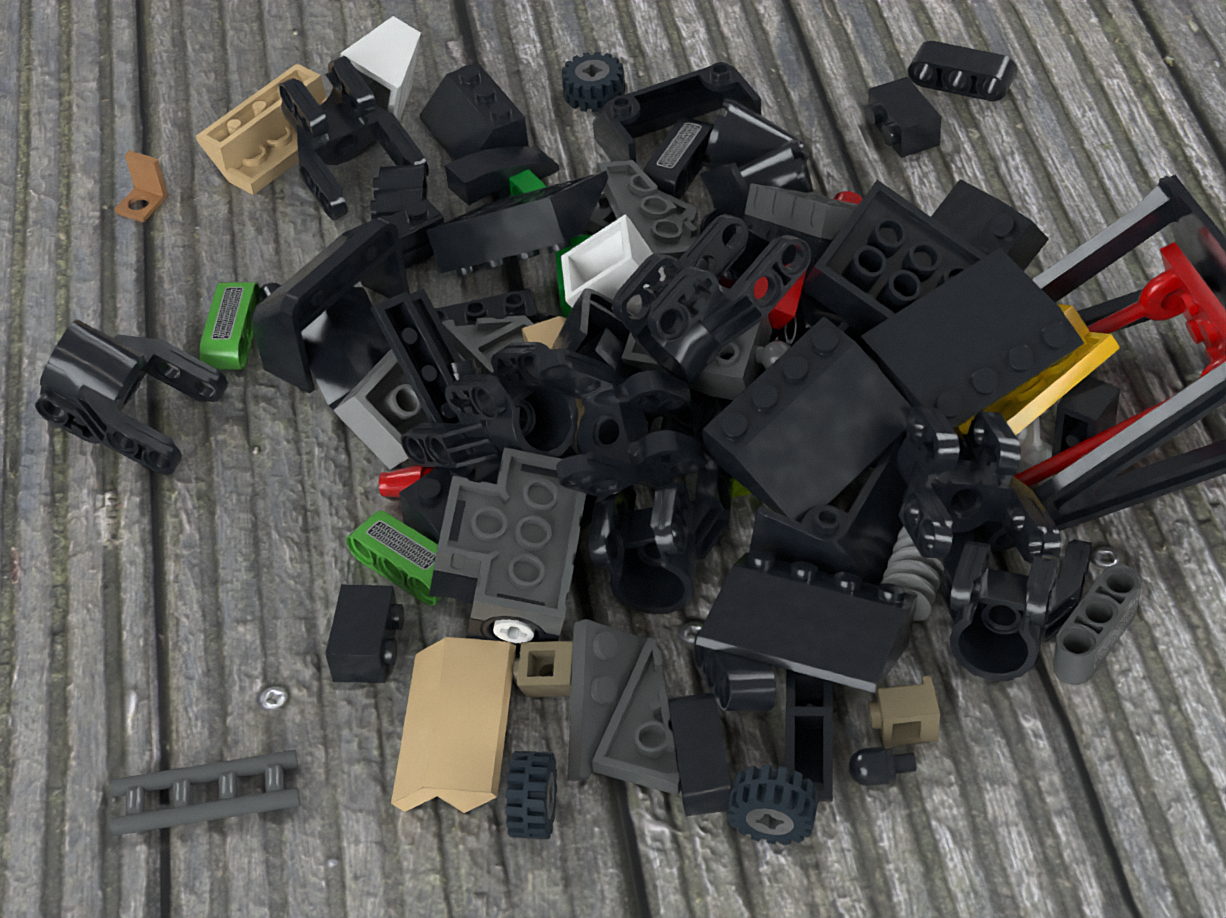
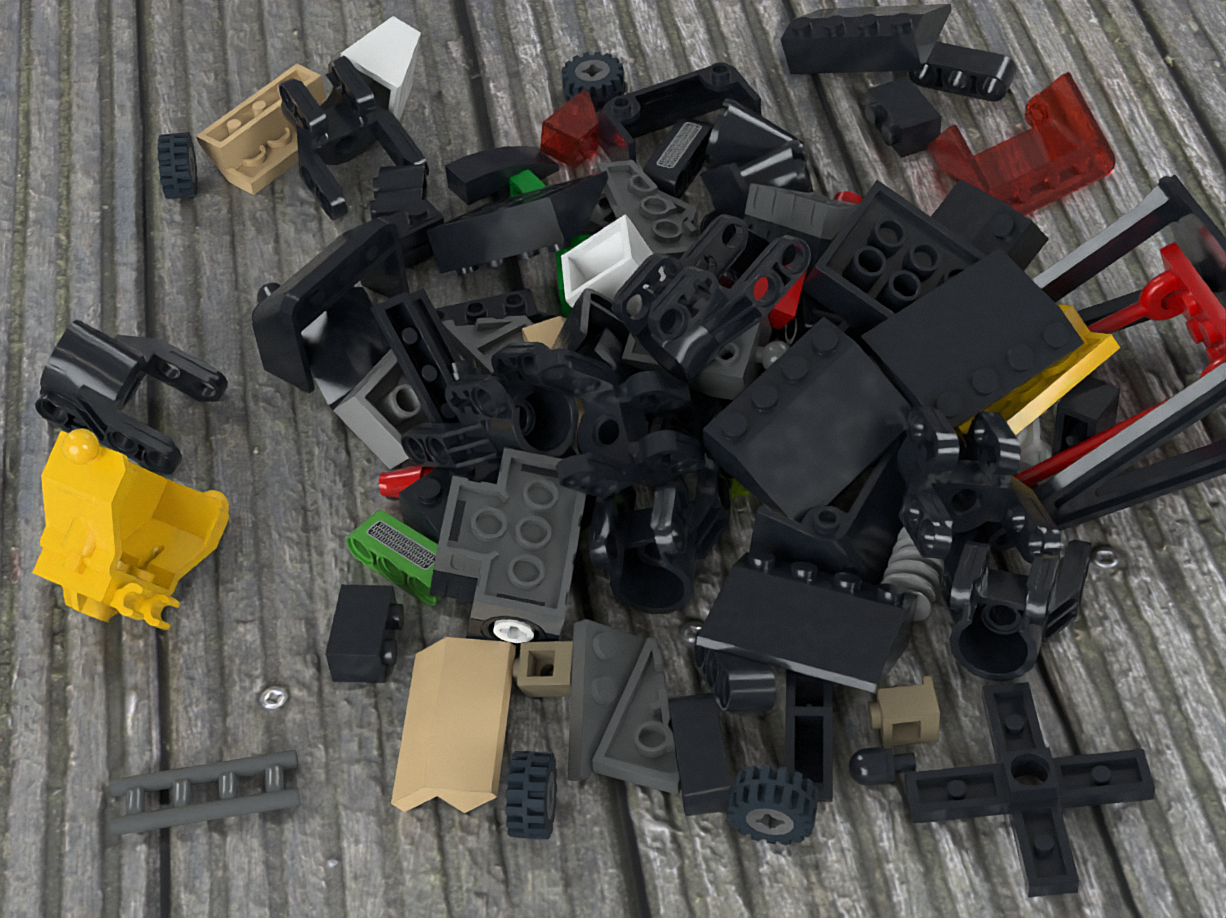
(120, 531): none -> yellow piece
(148, 186): medium nougat bracket -> none
(177, 165): none -> black wheel
(229, 326): bright green beam -> none
(473, 114): black slope -> none
(571, 131): none -> clear red slope
(863, 39): none -> black slope
(1035, 809): none -> black piece
(1040, 165): none -> clear red windscreen
(1096, 624): dark grey beam -> none

